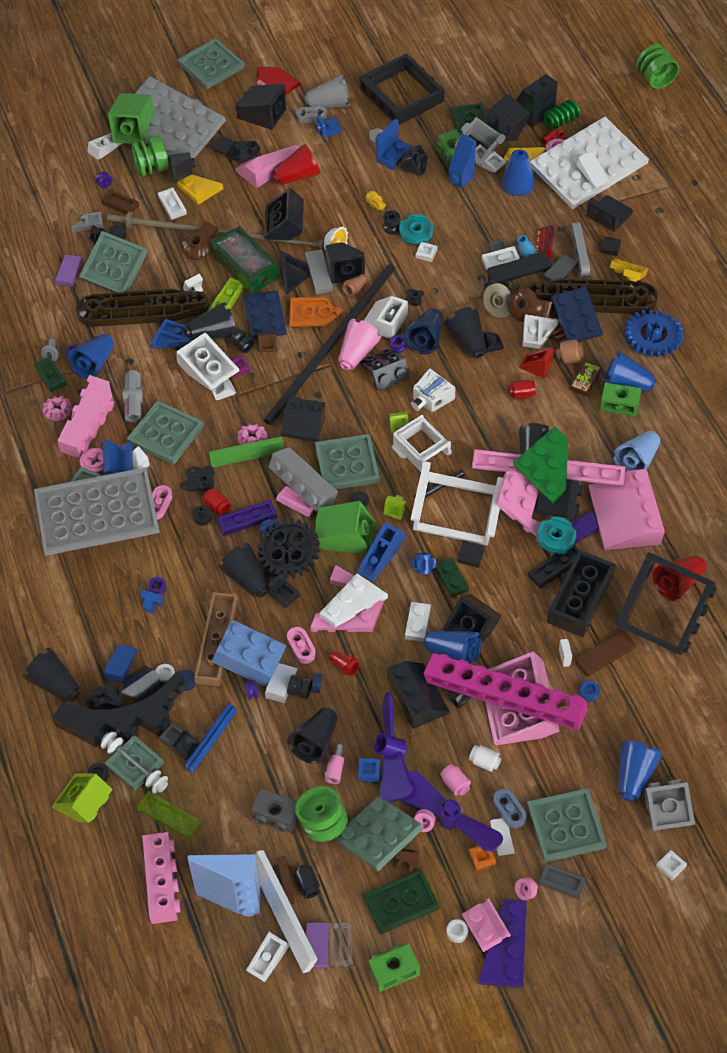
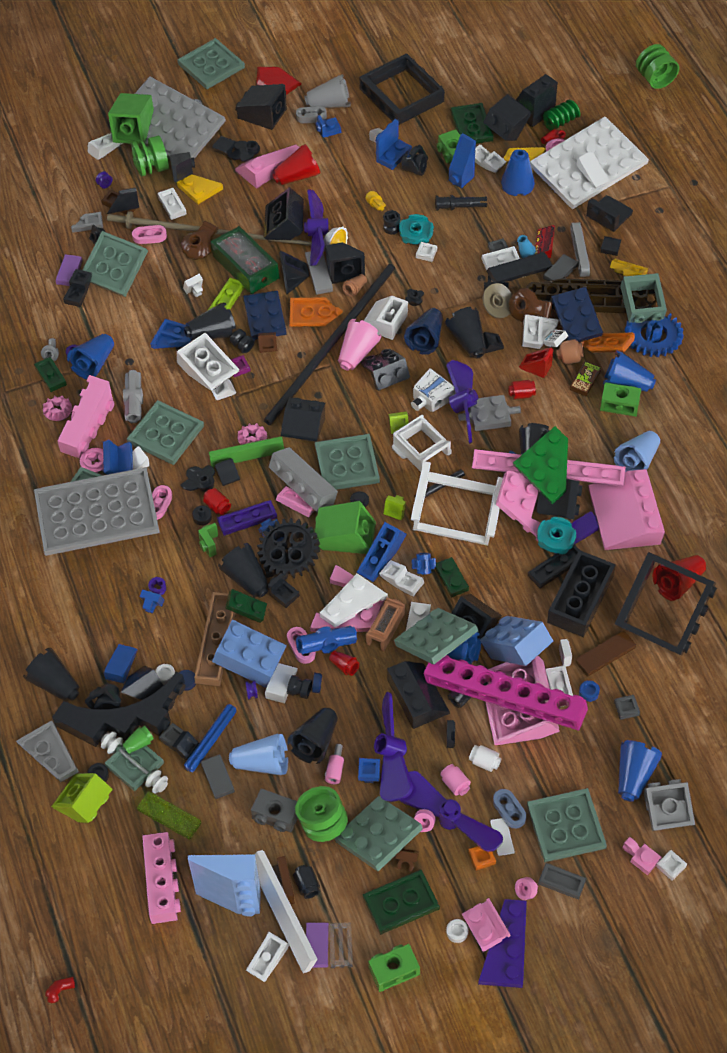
(50, 751): none -> light grey wing
(57, 986): none -> red arm
(78, 288): none -> black slope
(118, 231): black tile -> none
(126, 200): none -> black slope
(138, 740): none -> bright green cone
(140, 307): dark brown beam -> none
(149, 234): none -> bright pink plate
(206, 535): none -> bright green bracket
(217, 776): none -> dark grey tile
(227, 472): none -> black slope
(246, 606): none -> dark green plate
(262, 755): none -> light blue cone
(316, 227): none -> dark purple piece
(326, 639): none -> blue piece
(386, 622): none -> nougat window
(393, 343): dark purple bush -> none
(400, 578): none -> white slope
(435, 635): none -> sand green plate
(450, 734): none -> black tile
(452, 202): none -> black pin
(465, 397): none -> dark purple piece
(471, 554): black piece -> none
(485, 135): light grey piece -> none
(490, 413): none -> light grey plate
(516, 640): none -> medium blue brick
(555, 338): none -> white tile
(559, 679): none -> white plate
(609, 342): none -> orange tile
(627, 707): none -> dark grey tile
(643, 282): none -> sand green window
(643, 857): none -> bright pink plate

